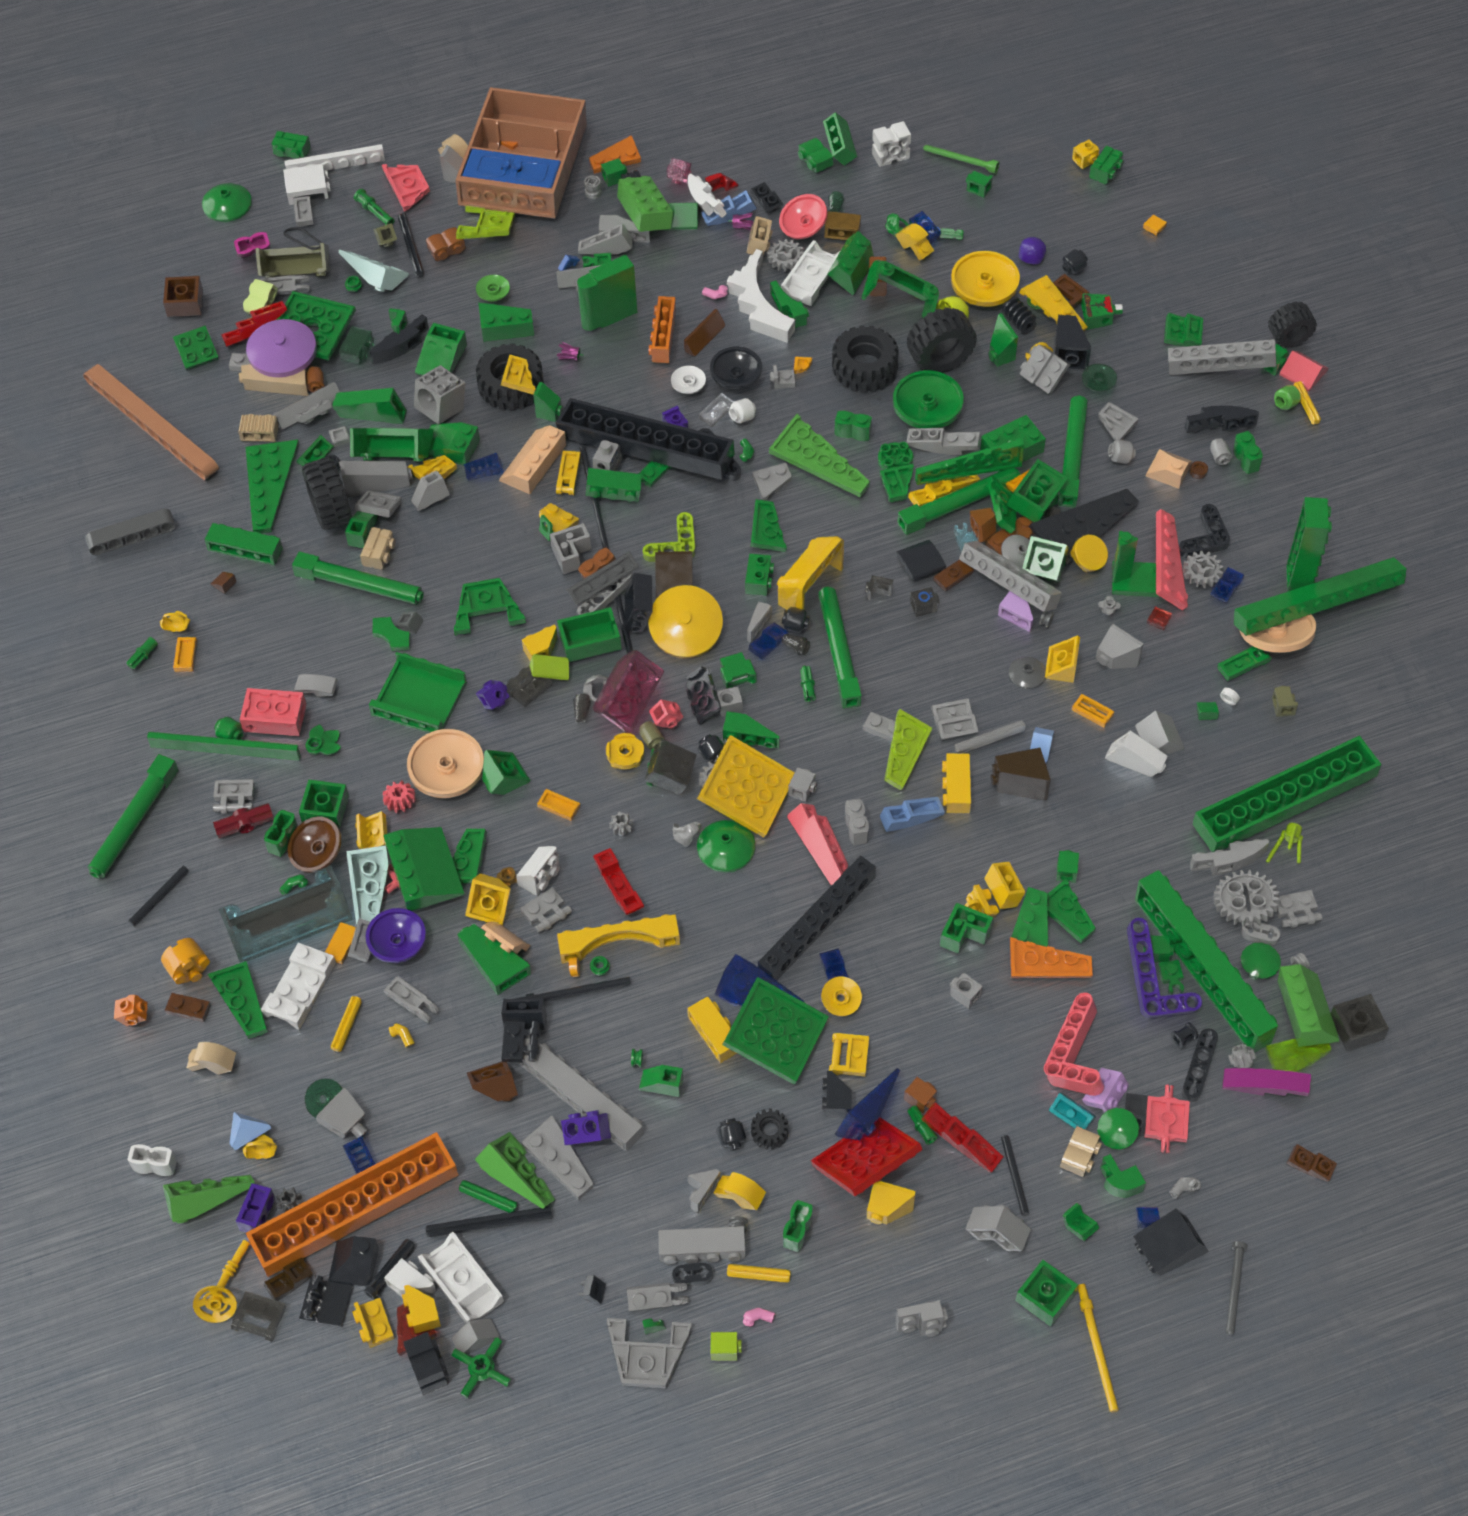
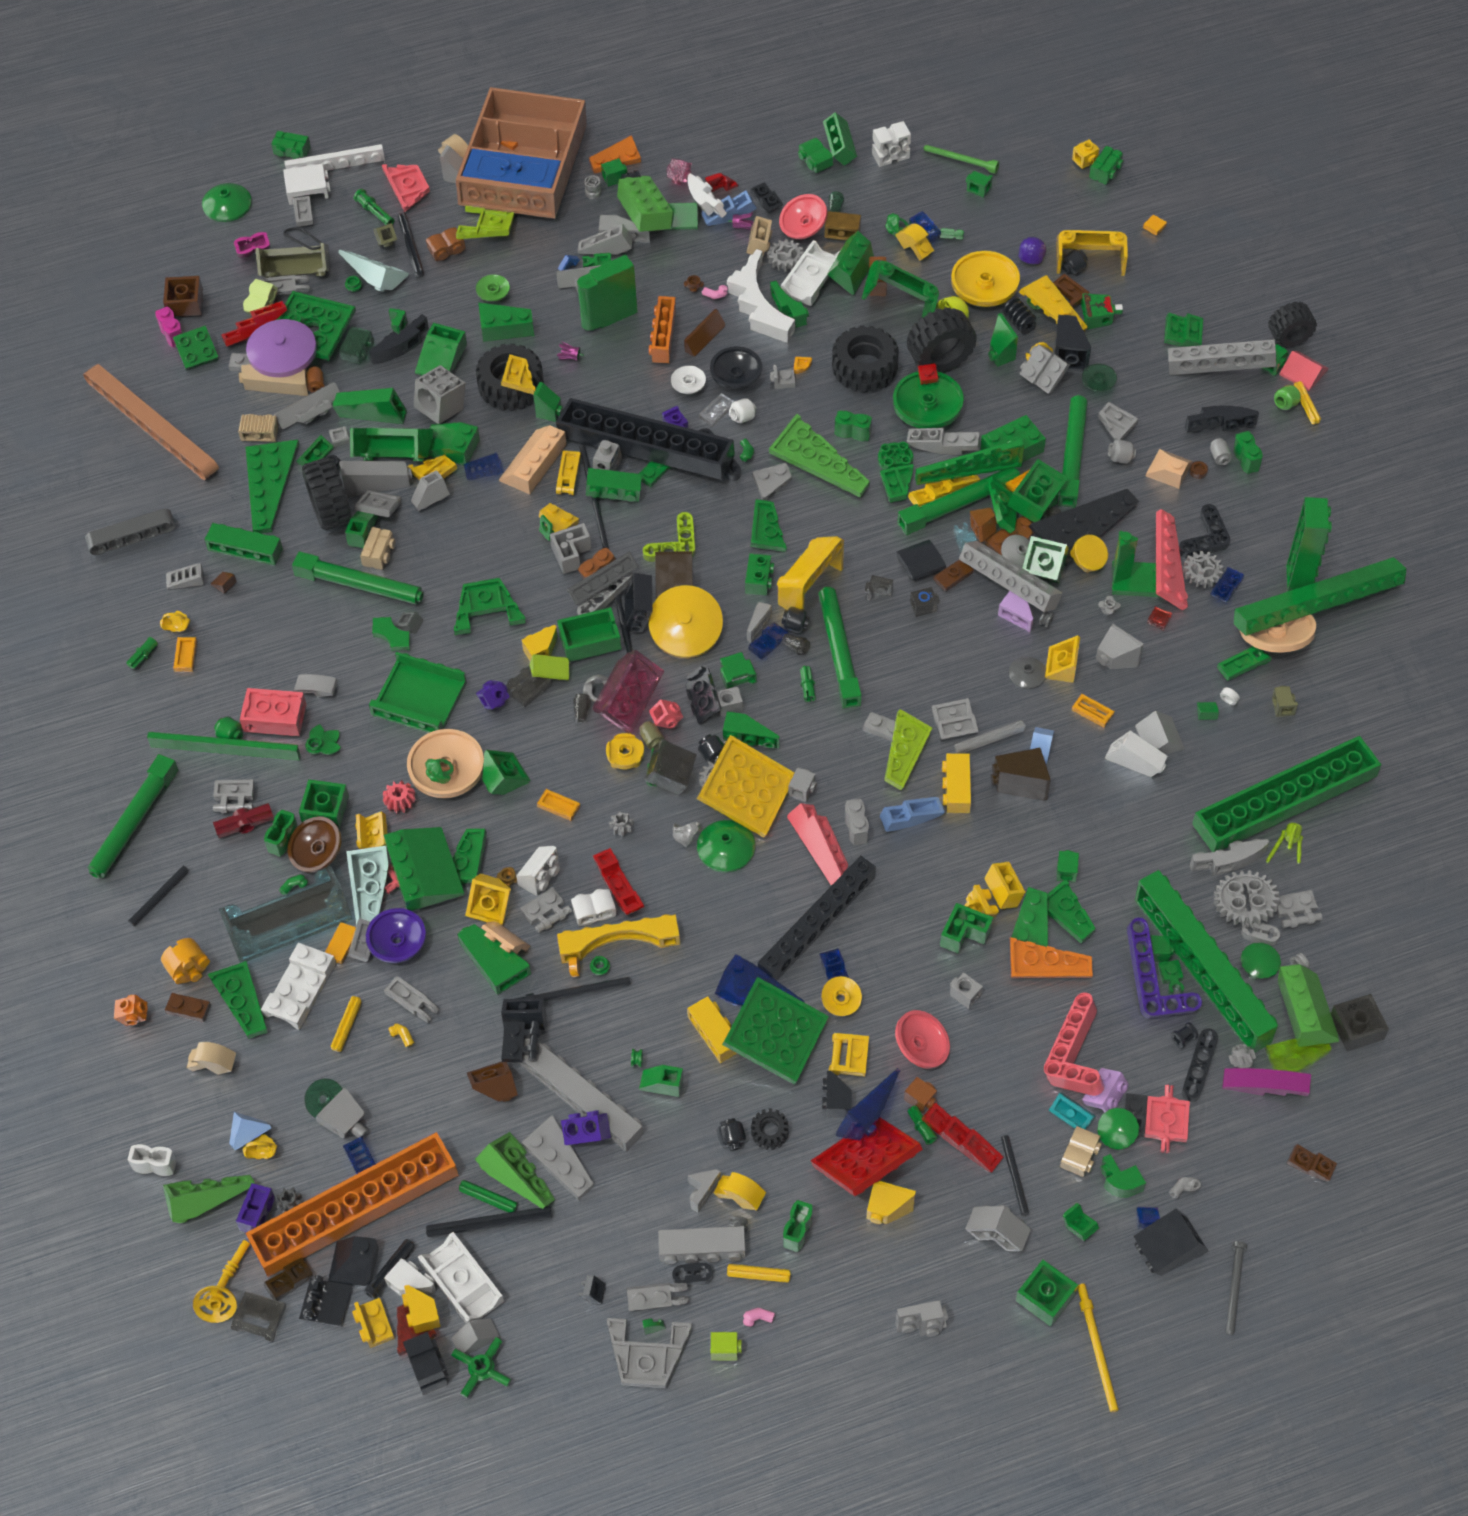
(168, 324): none -> dark pink brick
(191, 581): none -> light grey slope
(435, 773): none -> green piece
(593, 907): none -> white brick
(693, 283): none -> reddish brown plate
(922, 1039): none -> coral dish
(927, 374): none -> red plate
(1092, 241): none -> yellow windscreen

